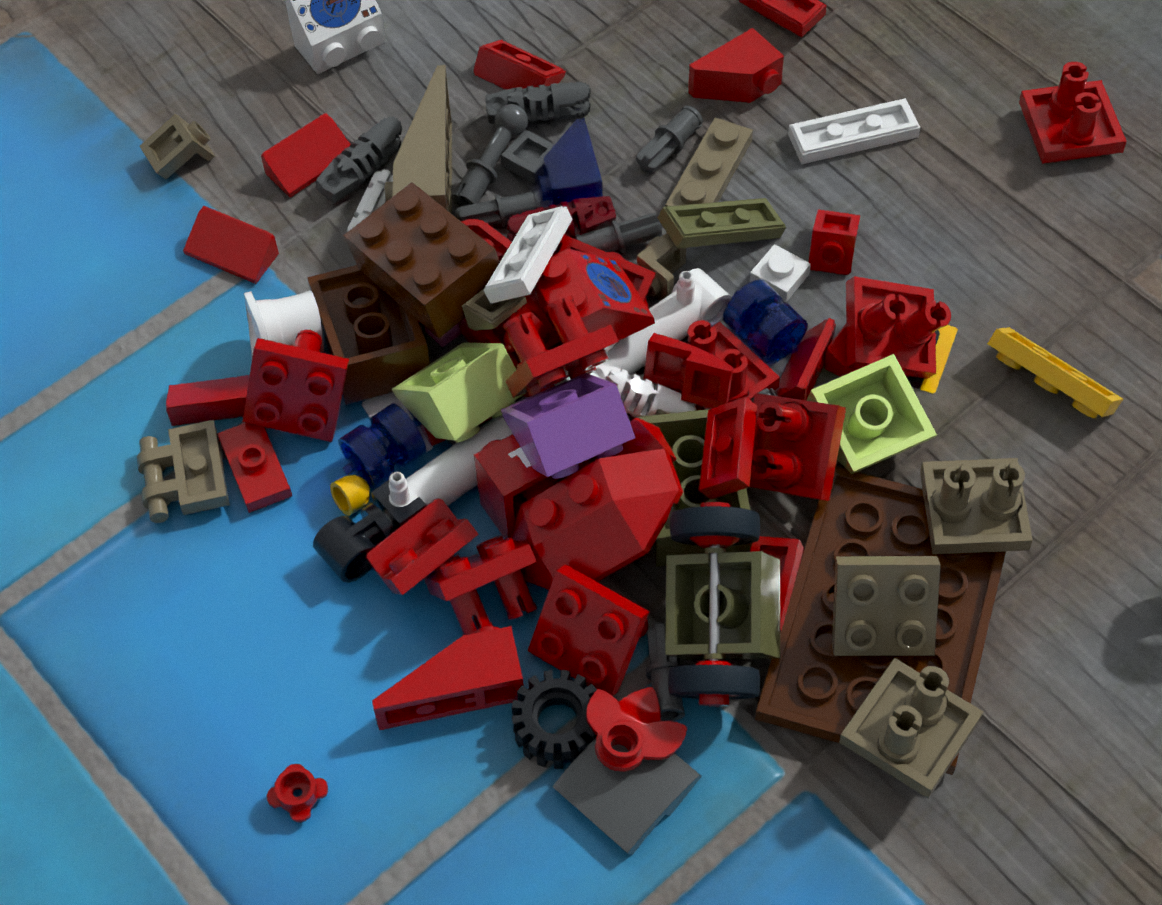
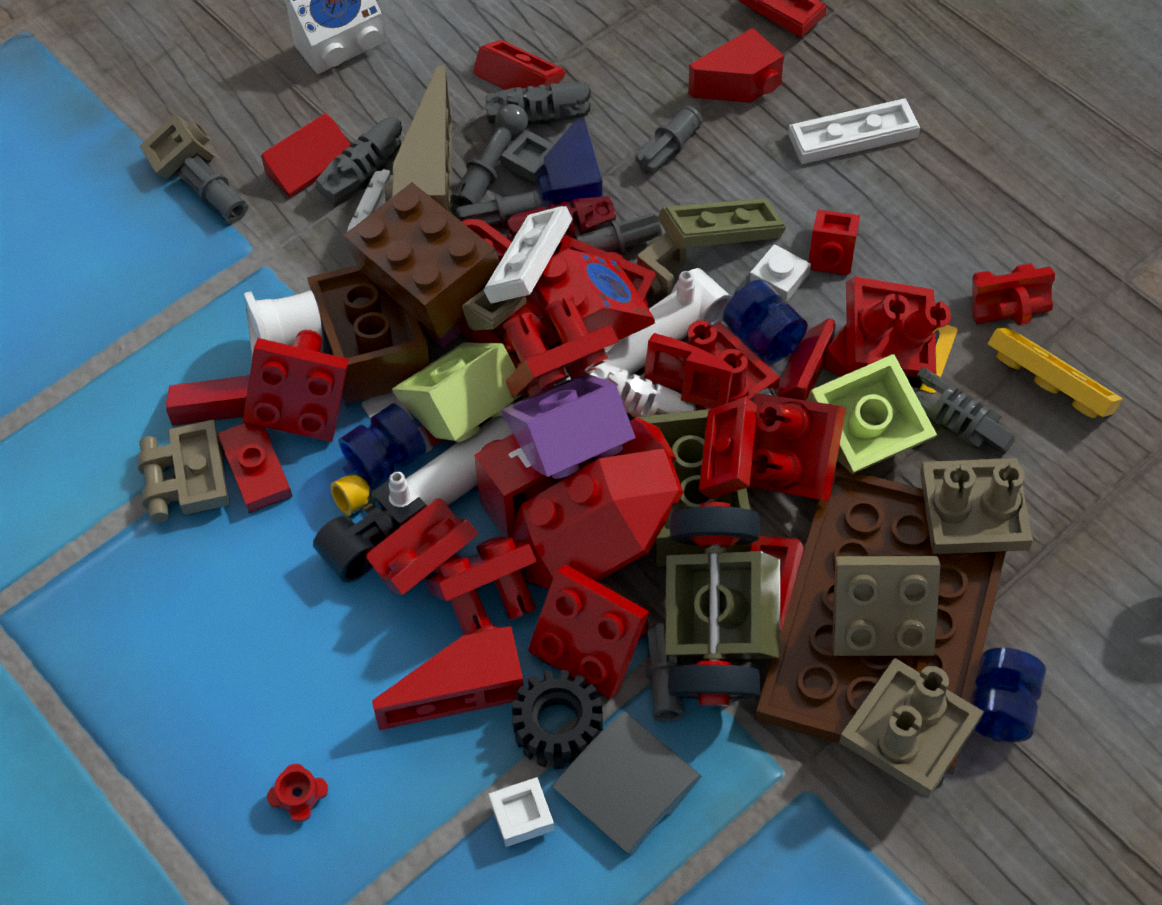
(214, 189): none -> dark grey axle
(231, 245): red slope -> none
(521, 812): none -> white plate
(633, 724): red plate -> none
(712, 164): dark tan plate -> none
(964, 415): none -> dark grey hinge
(1008, 693): none -> clear blue wheel
(1012, 295): none -> red hips
(1072, 118): red plate -> none

